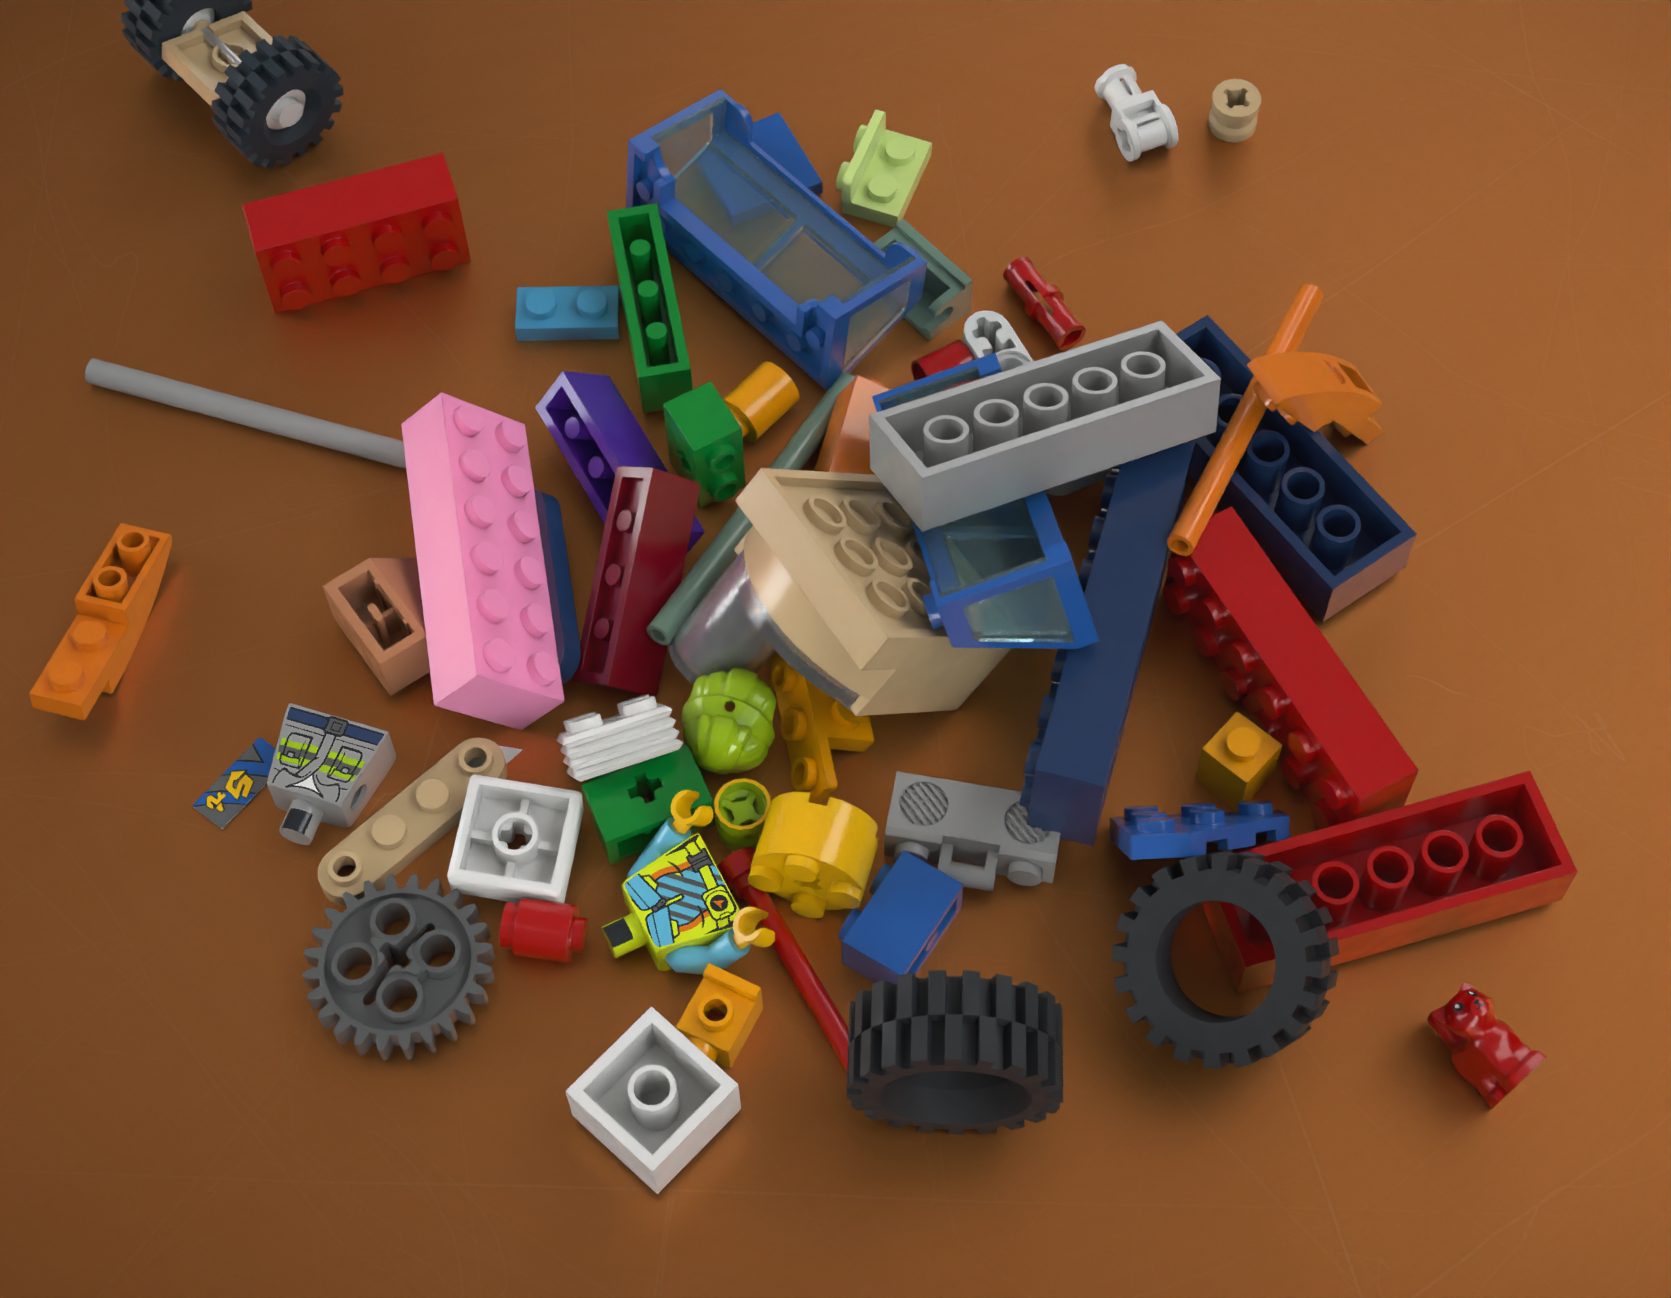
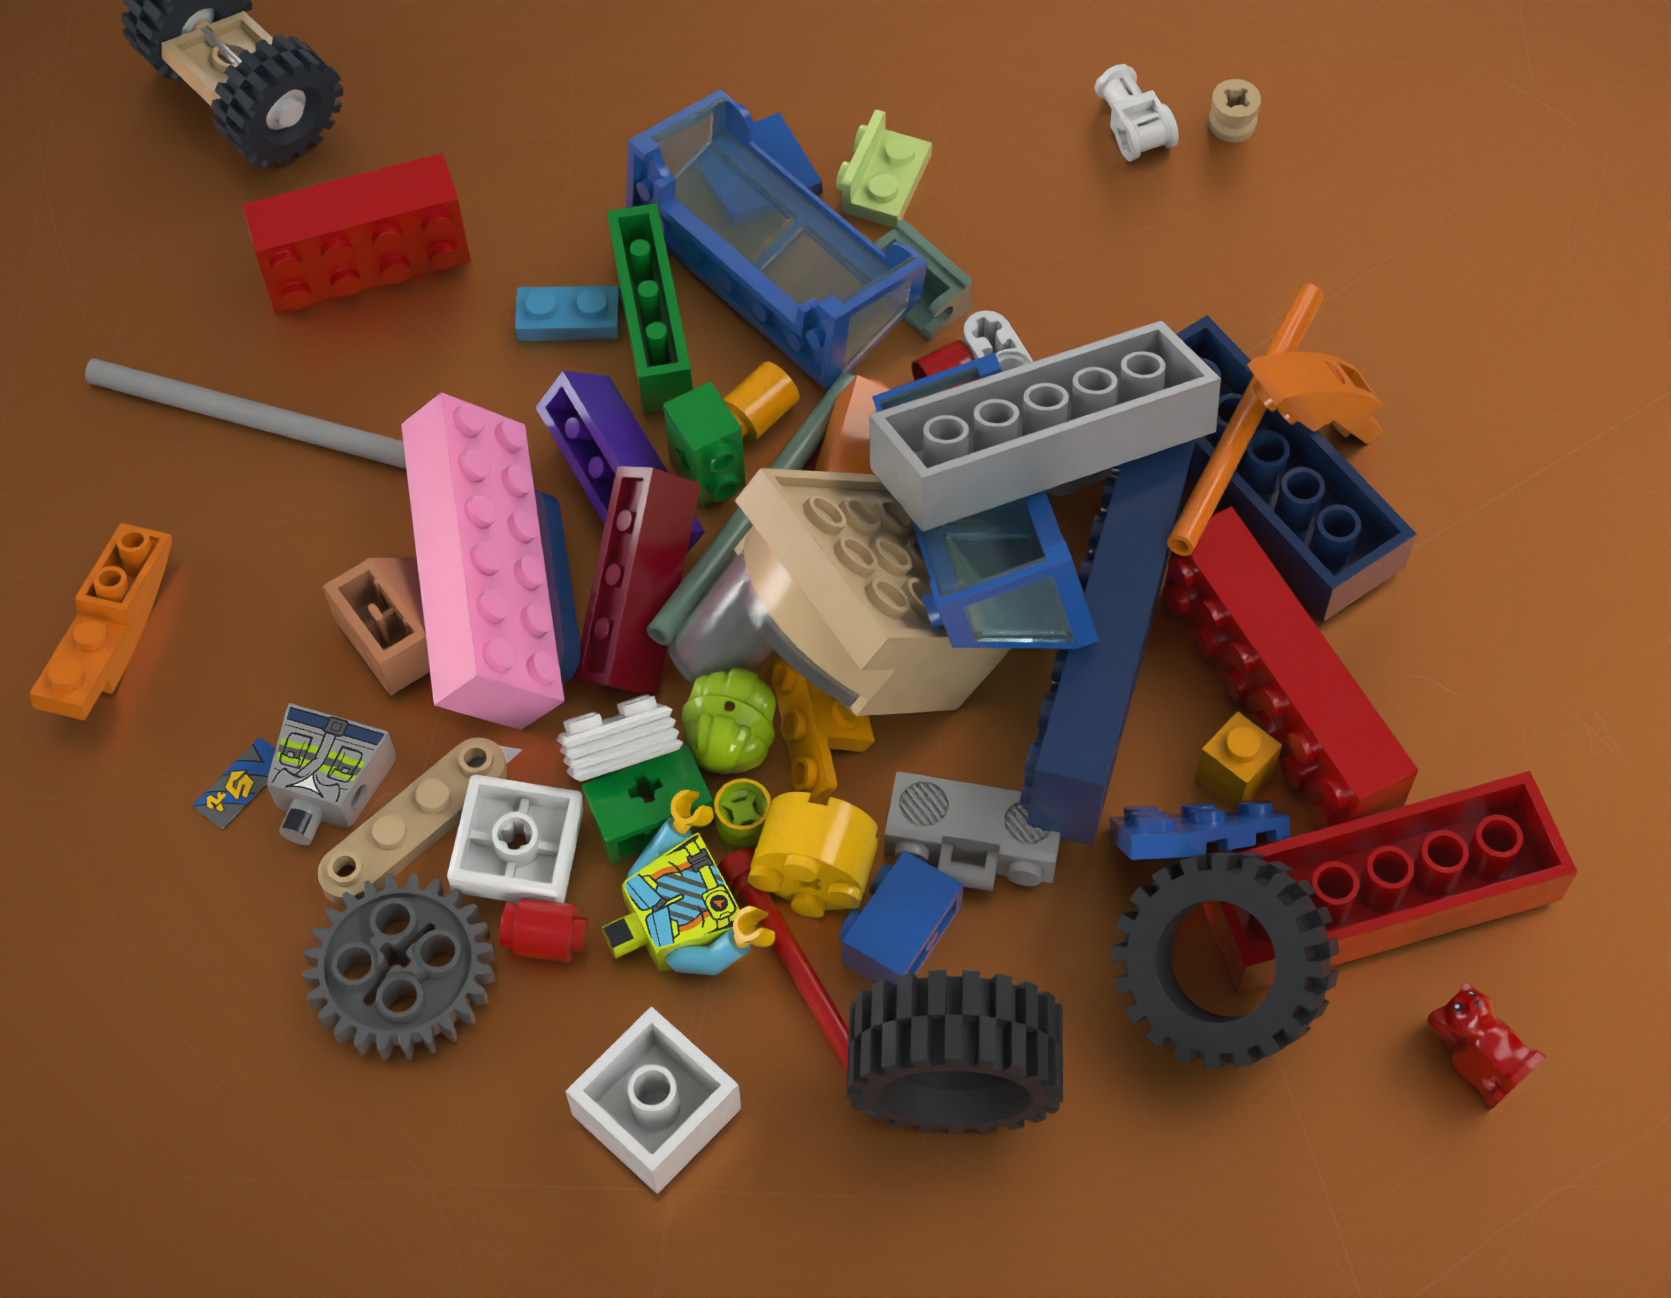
(730, 996): light orange brick -> none
(1061, 323): red pin -> none

